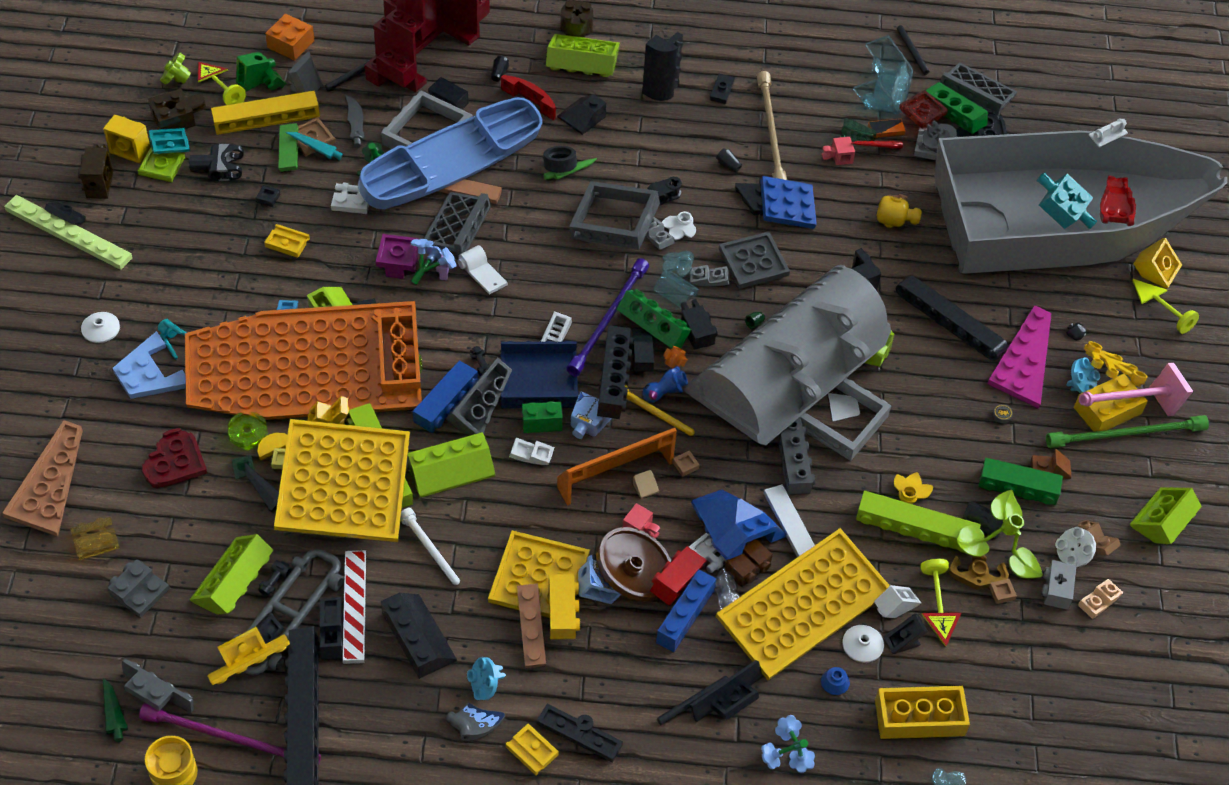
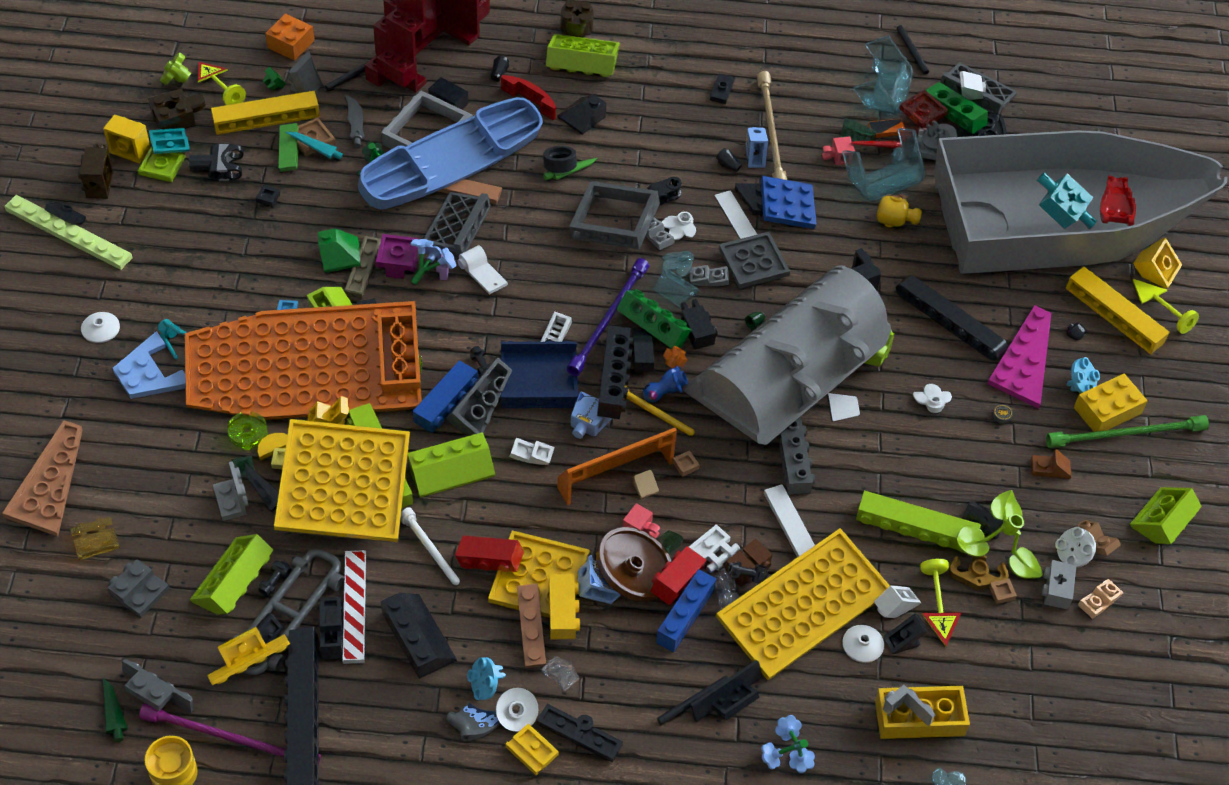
(175, 459): dark red plate -> none
(231, 495): none -> light grey bracket
(251, 69): green torso -> none
(287, 240): yellow plate -> none
(338, 250): none -> green slope
(348, 202): white plate -> none
(361, 274): none -> dark tan tile
(489, 553): none -> red brick
(527, 709): none -> white dish
(542, 417): green brick -> none
(561, 671): none -> clear bracket
(662, 67): black brick -> none
(670, 541): none -> clear green slope
(733, 522): blue wedge -> none
(735, 214): none -> white sticker
(756, 140): none -> light blue torso
(758, 574): none -> black bar
(835, 681): blue cone -> none
(837, 441): light grey window -> none
(903, 173): none -> clear light blue windscreen
(910, 698): none -> light grey bracket
(912, 486): yellow plate -> none
(933, 398): none -> white plate
(972, 86): none -> white slope
(1024, 481): green brick -> none
(1109, 133): white hinge -> none
(1113, 363): yellow plant -> none
(1117, 310): none -> yellow brick
(1169, 389): bright pink tile -> none

